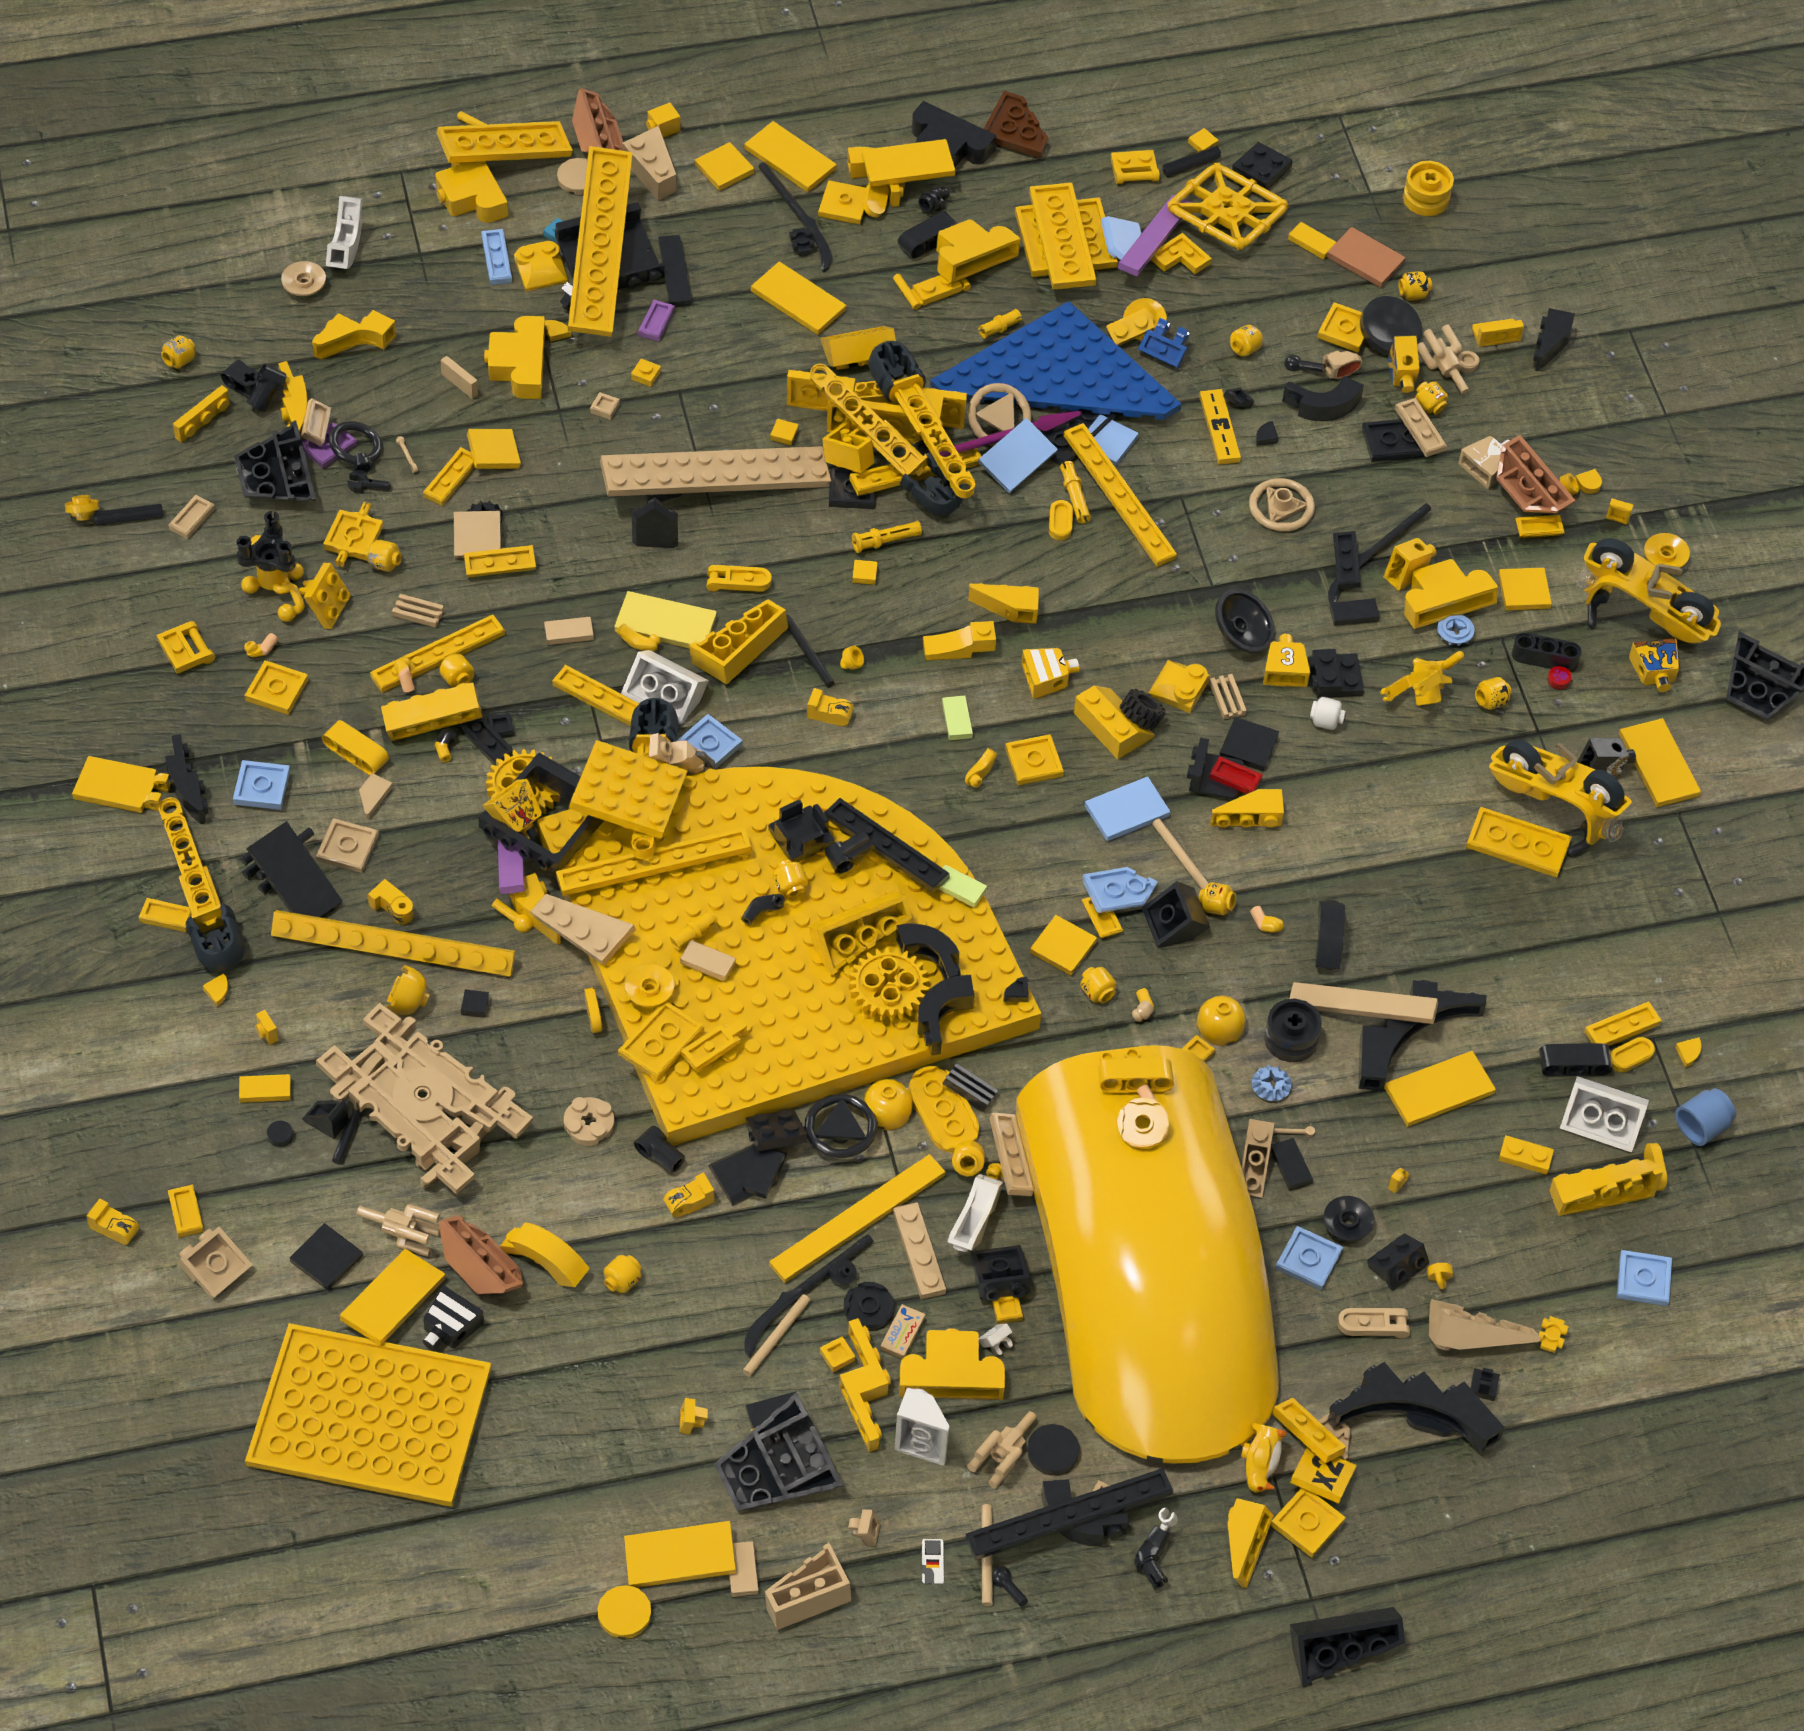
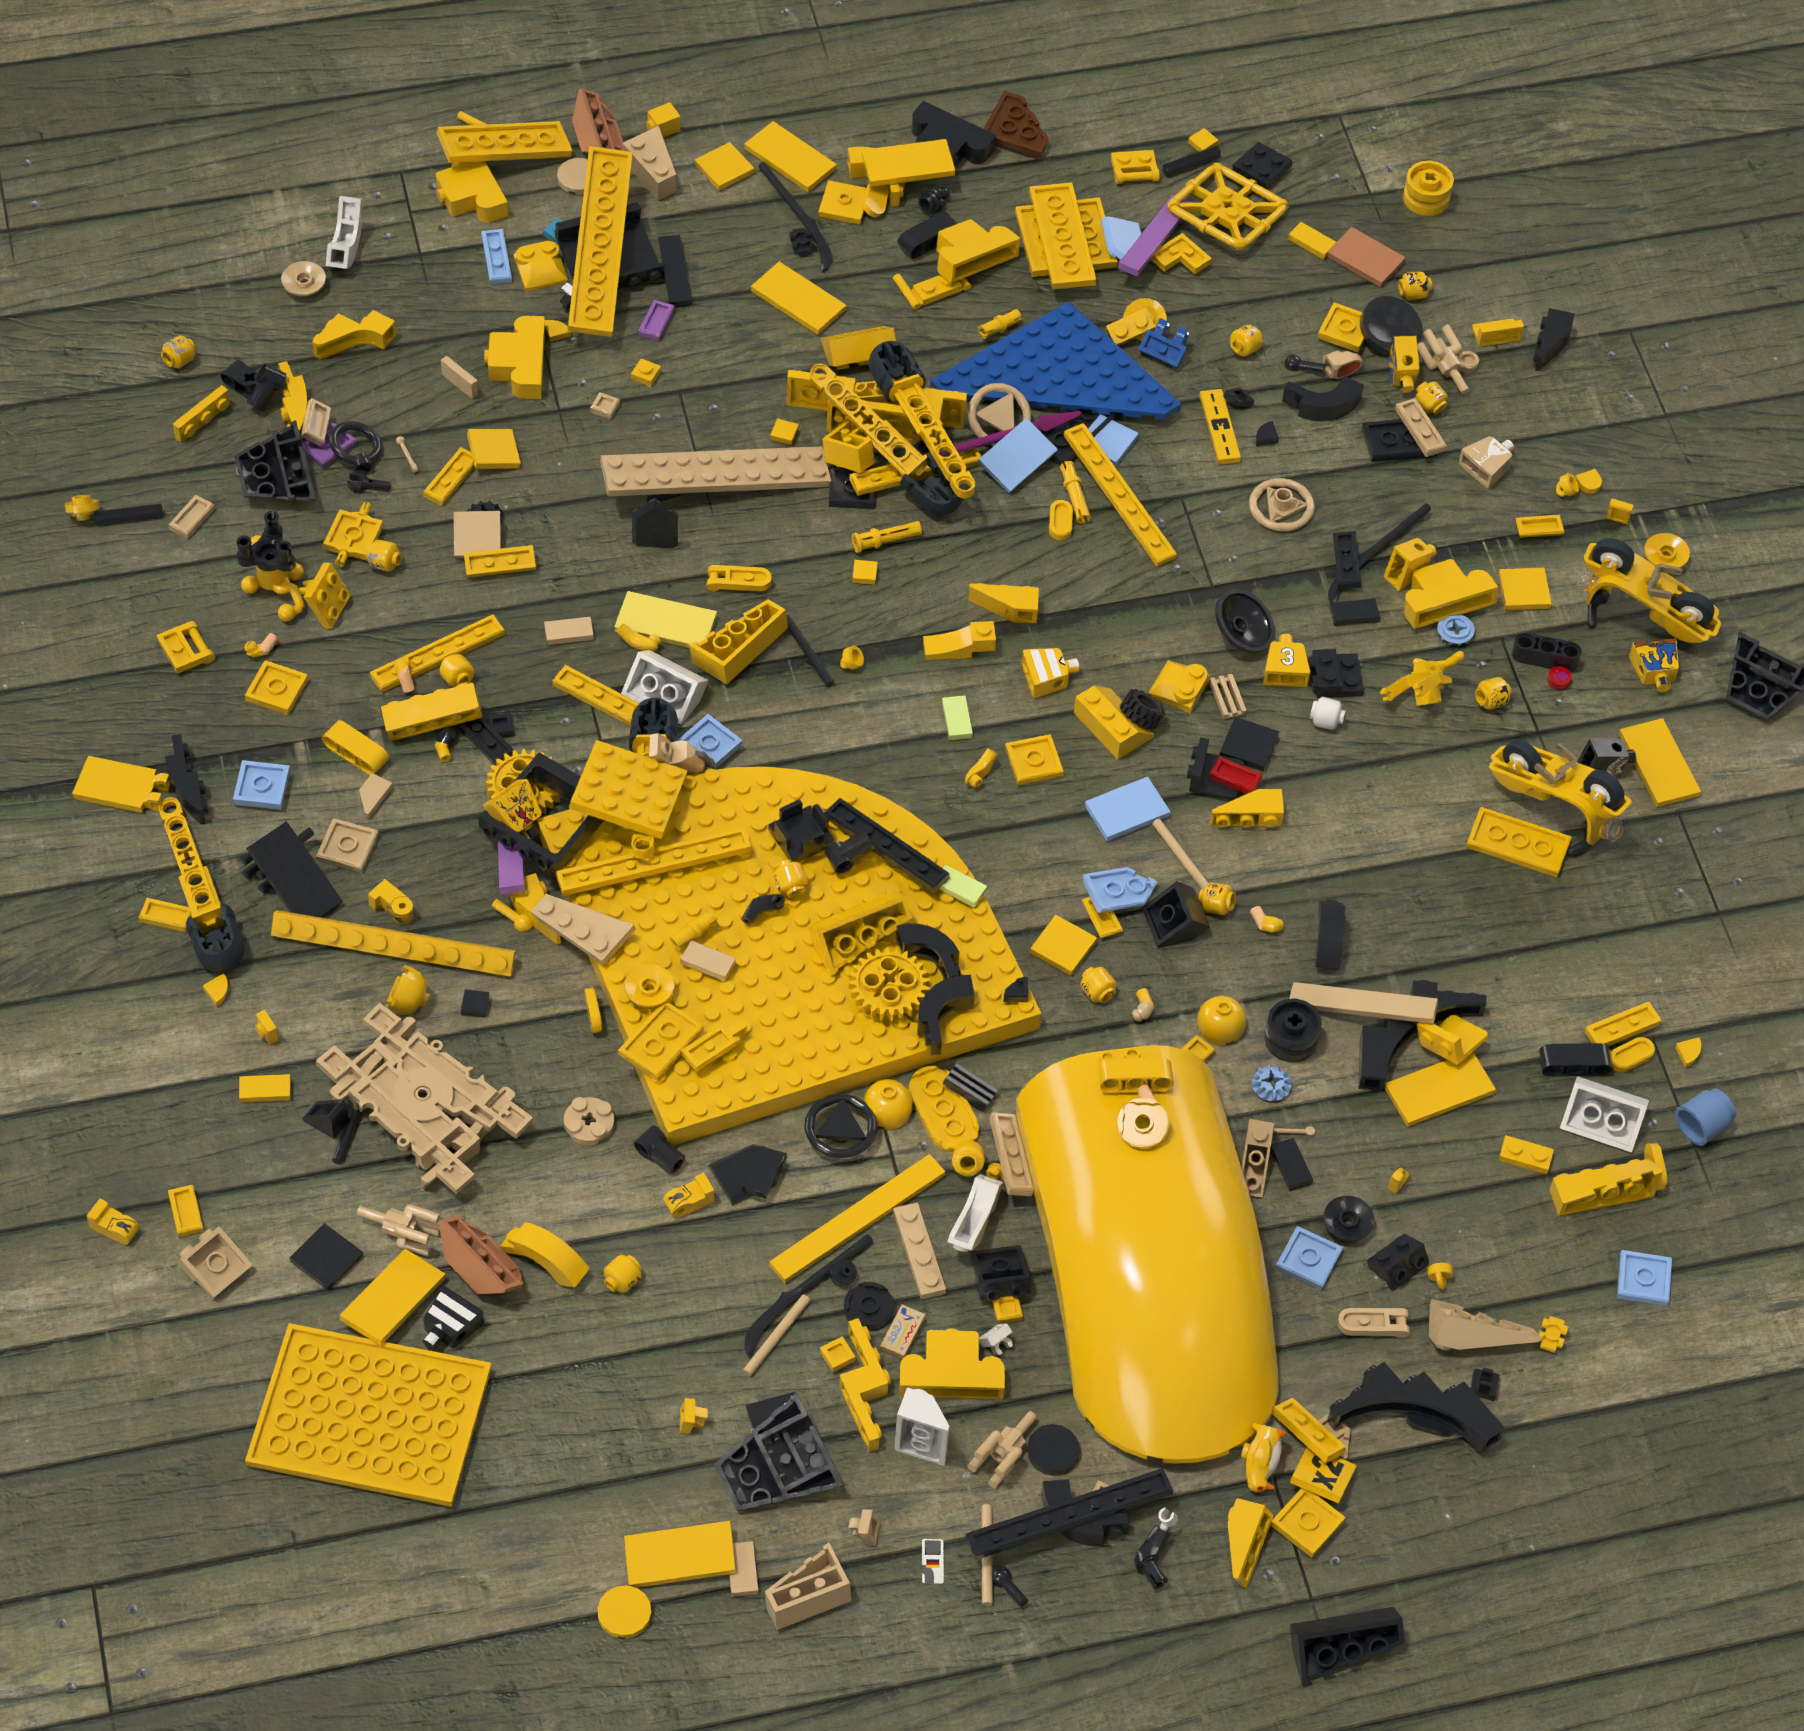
(280, 1133): black tile -> none
(419, 607): tan tile -> none
(776, 1130): black plate -> none
(829, 709): yellow leg -> none
(1452, 1038): none -> yellow bracket
(1530, 480): nougat wedge -> none

